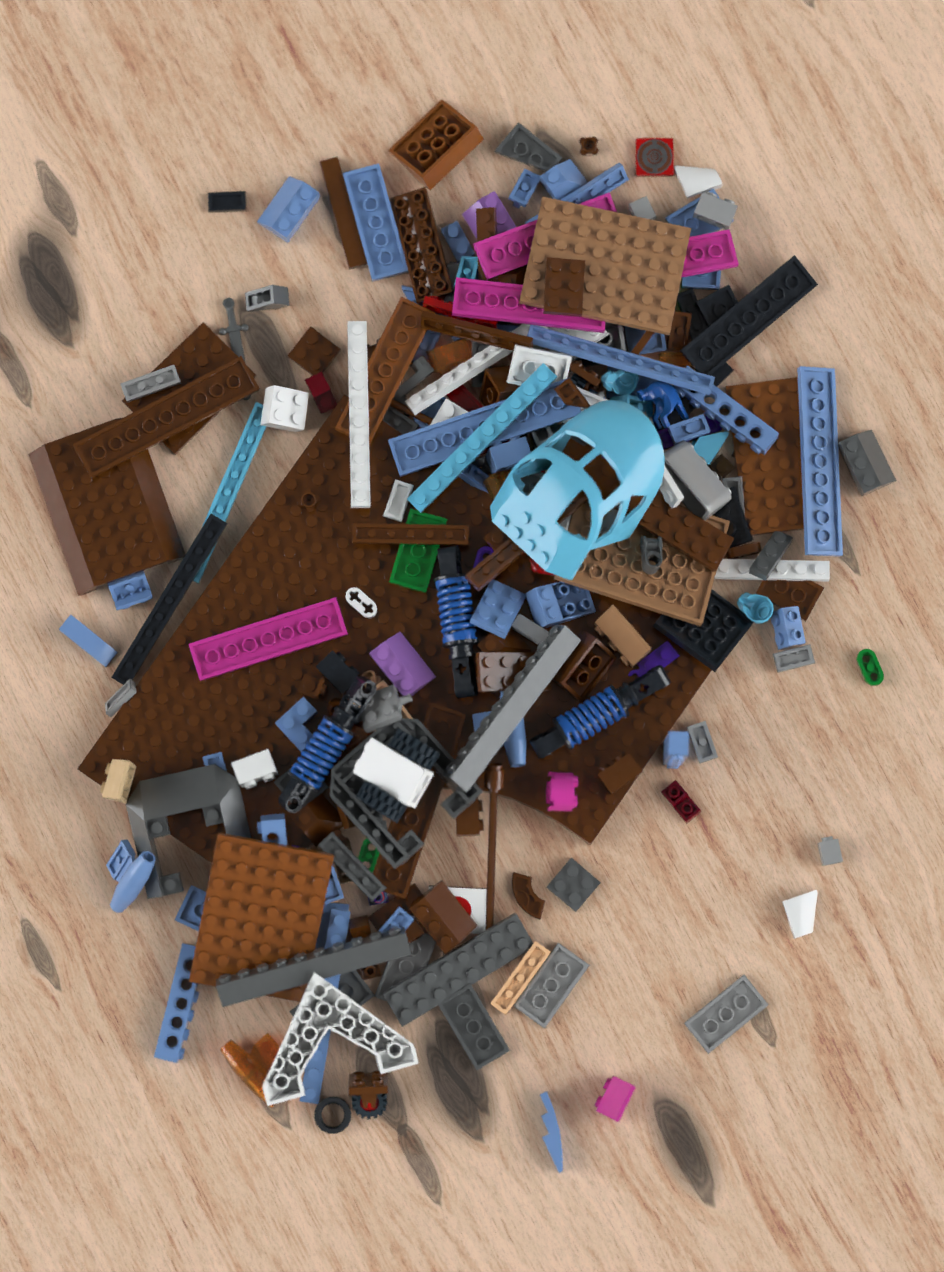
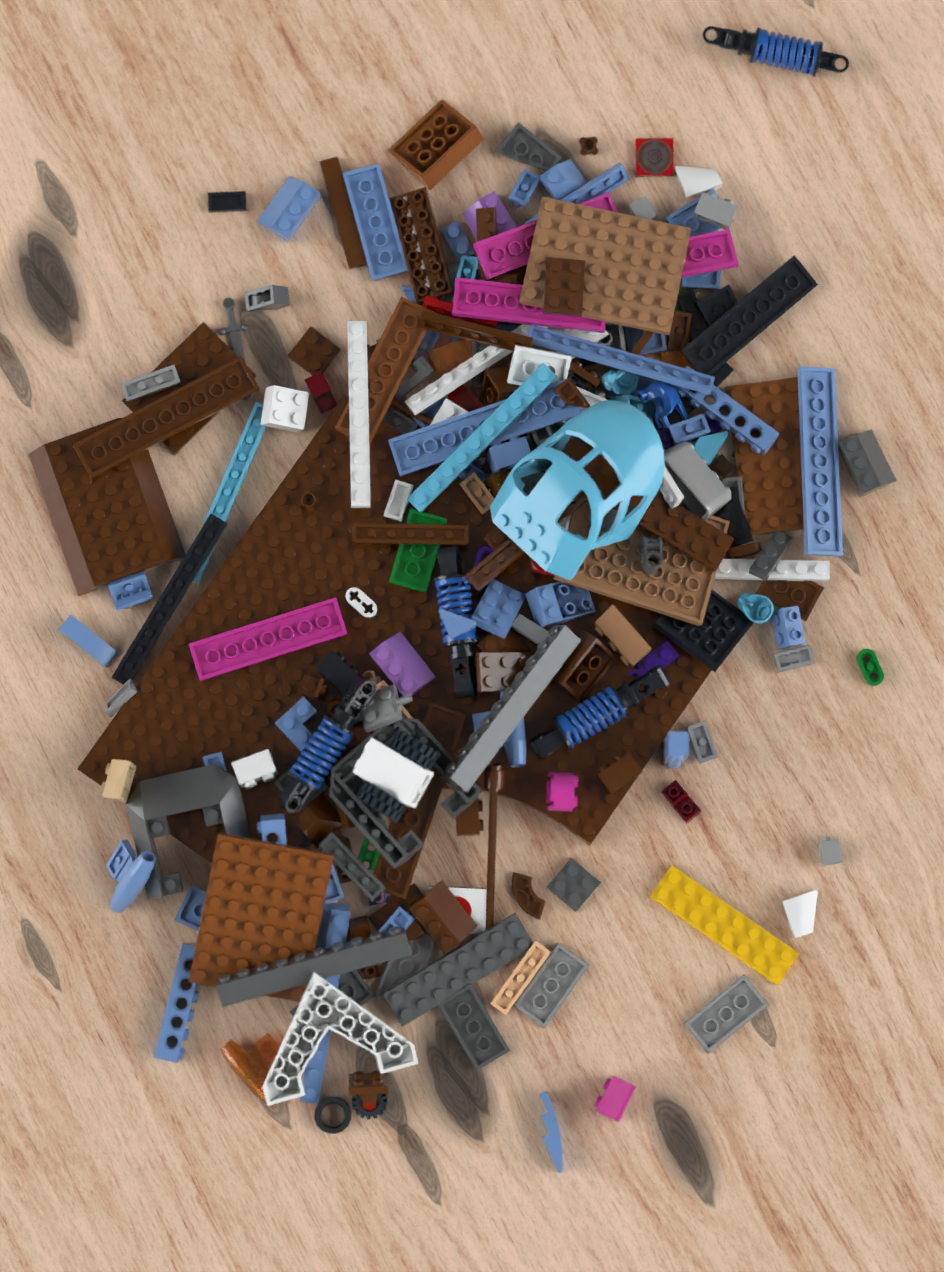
(456, 624): none -> medium blue slope
(477, 493): none -> medium nougat plate
(724, 925): none -> yellow plate
(777, 49): none -> piece

